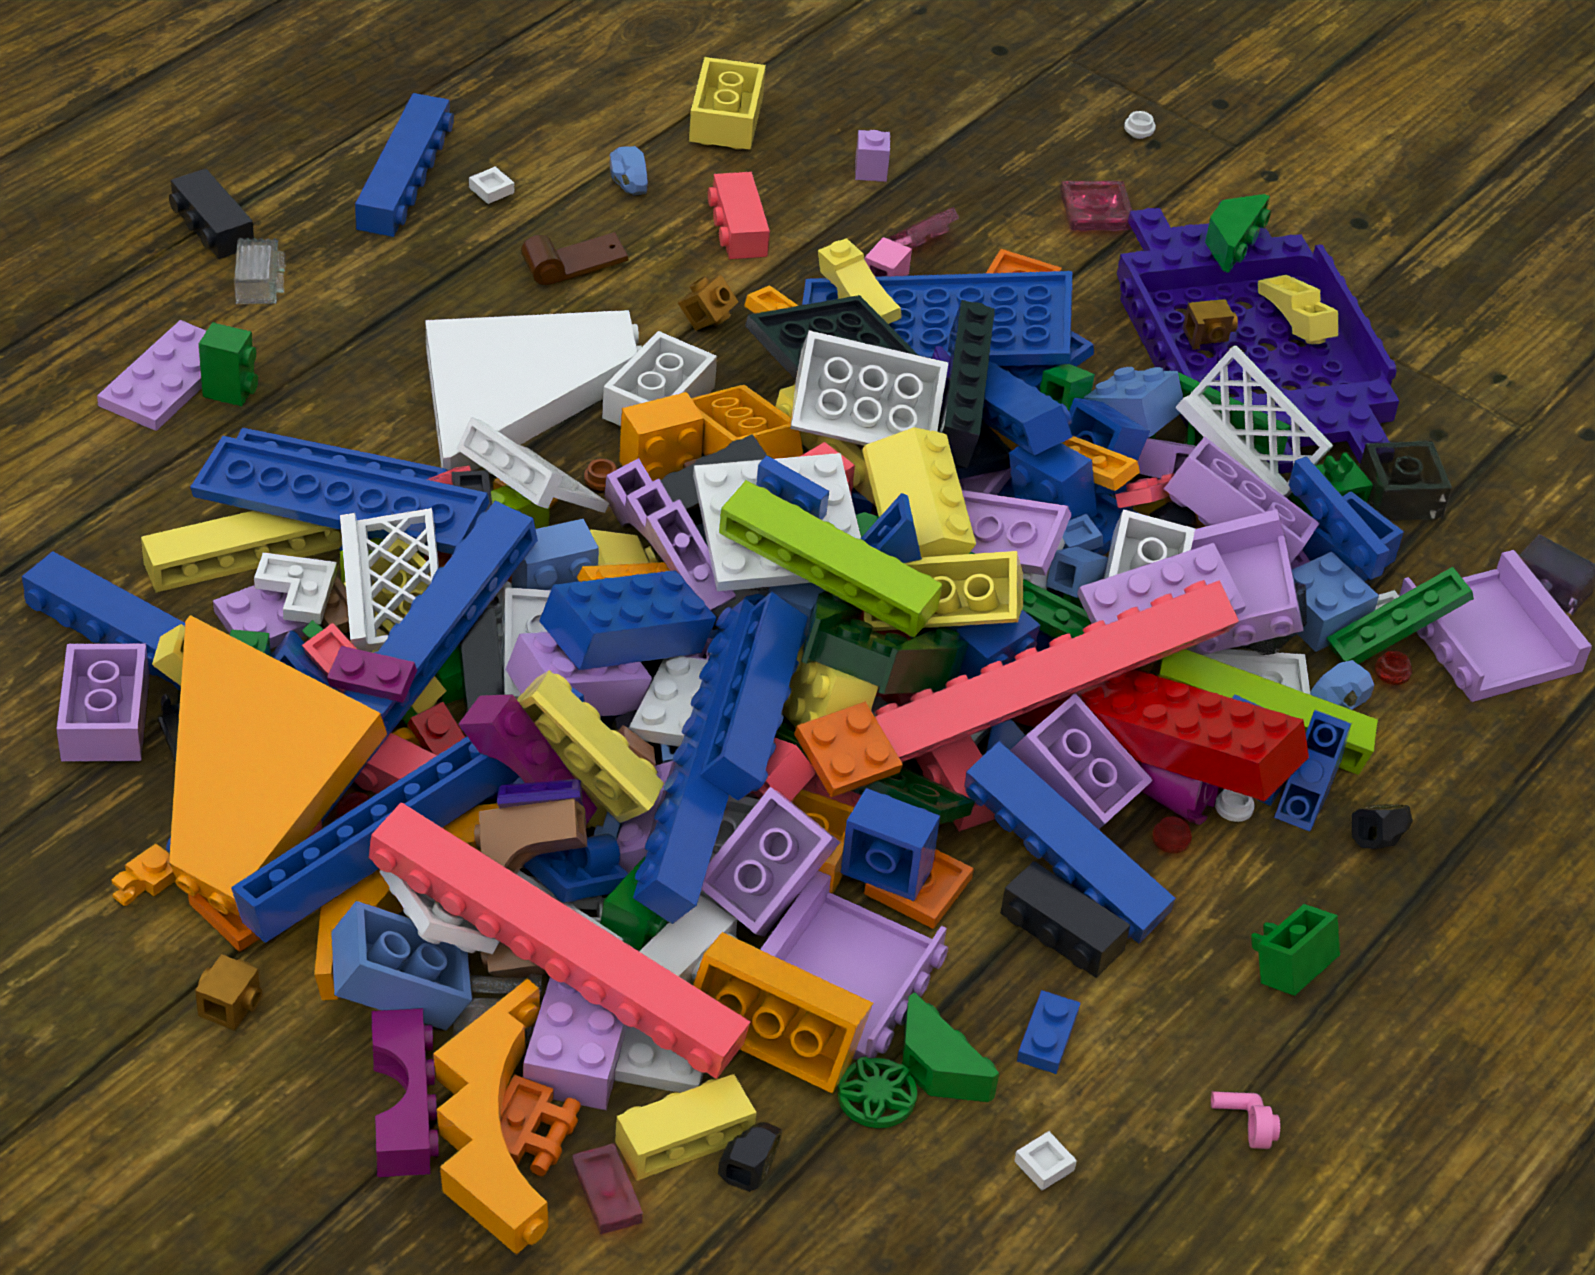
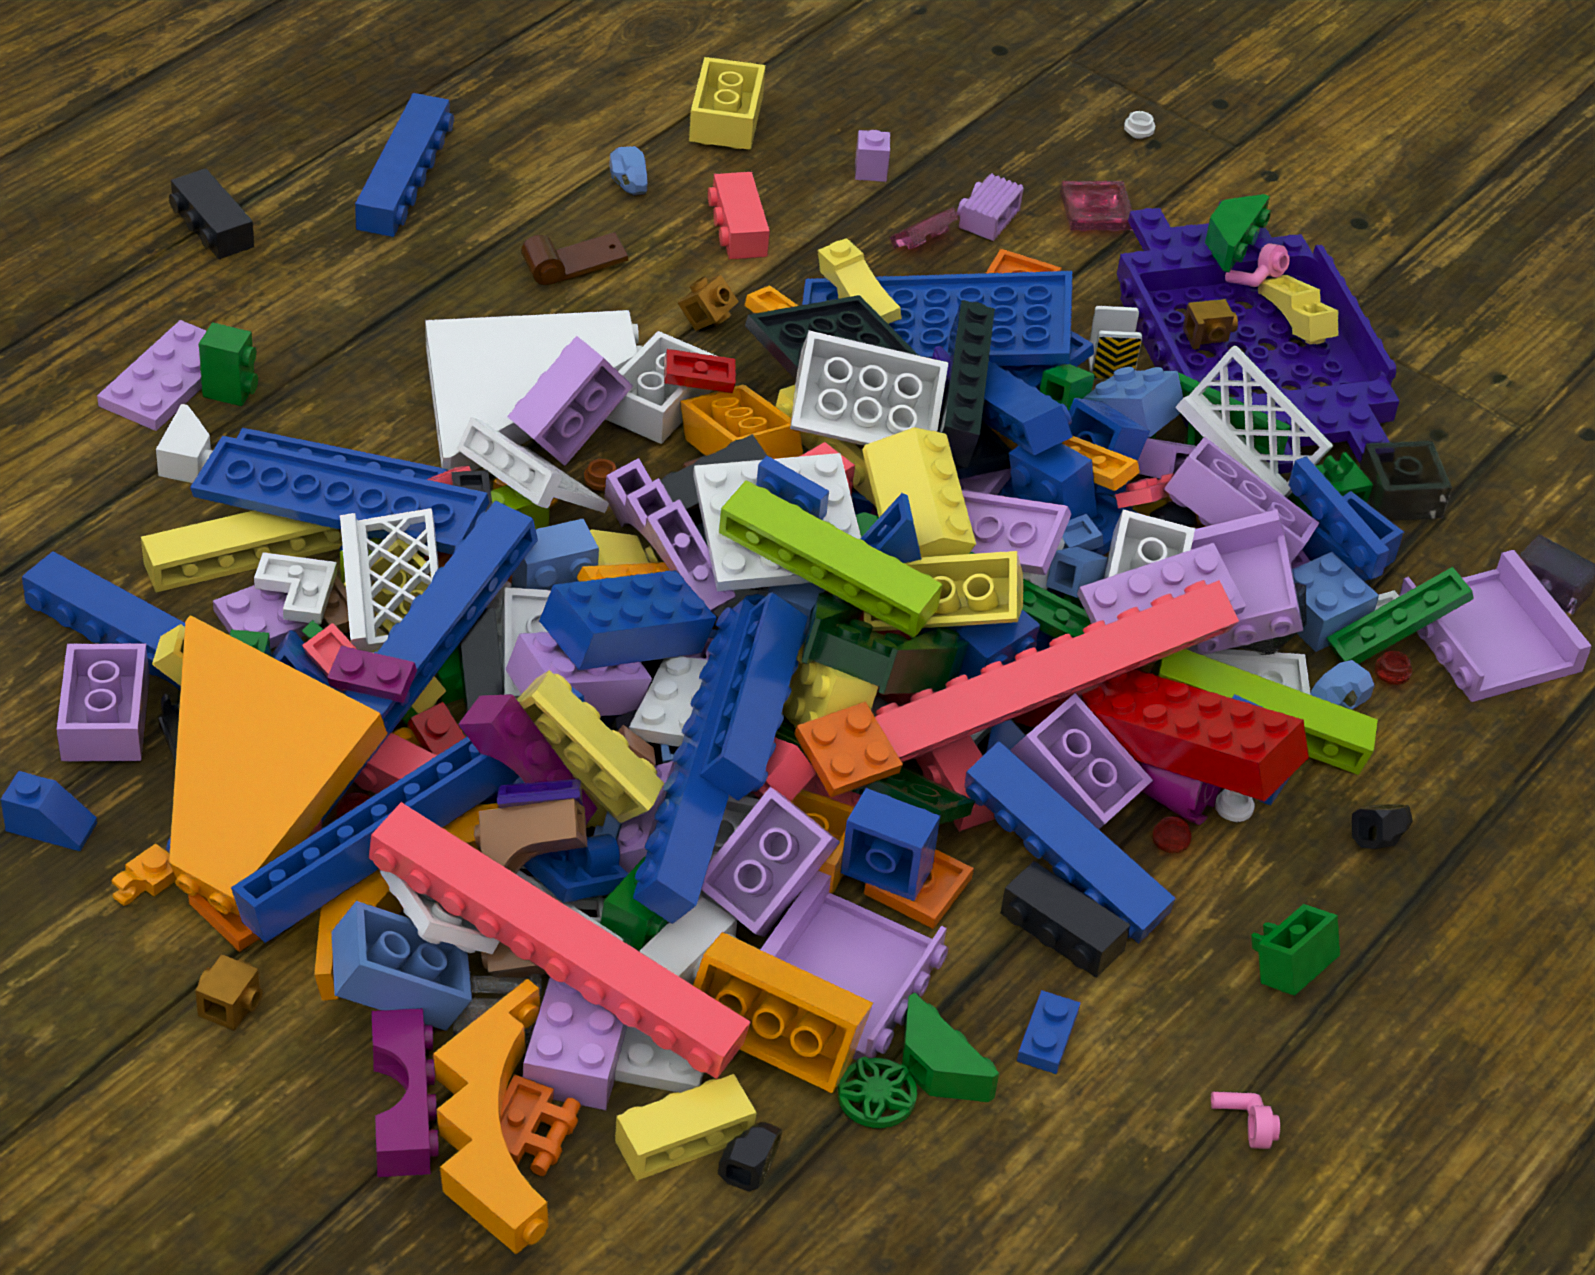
(46, 812): none -> blue slope
(183, 447): none -> white slope
(259, 271): clear brick -> none
(491, 185): white plate -> none
(570, 400): none -> lavender brick
(607, 1189): clear pink plate -> none
(662, 434): light orange brick -> none
(699, 371): none -> red plate
(889, 259): bright pink brick -> none
(990, 207): none -> lavender brick
(1045, 1160): white plate -> none
(1114, 340): none -> piece
(1271, 262): none -> bright pink plate
(1313, 779): blue slope -> none

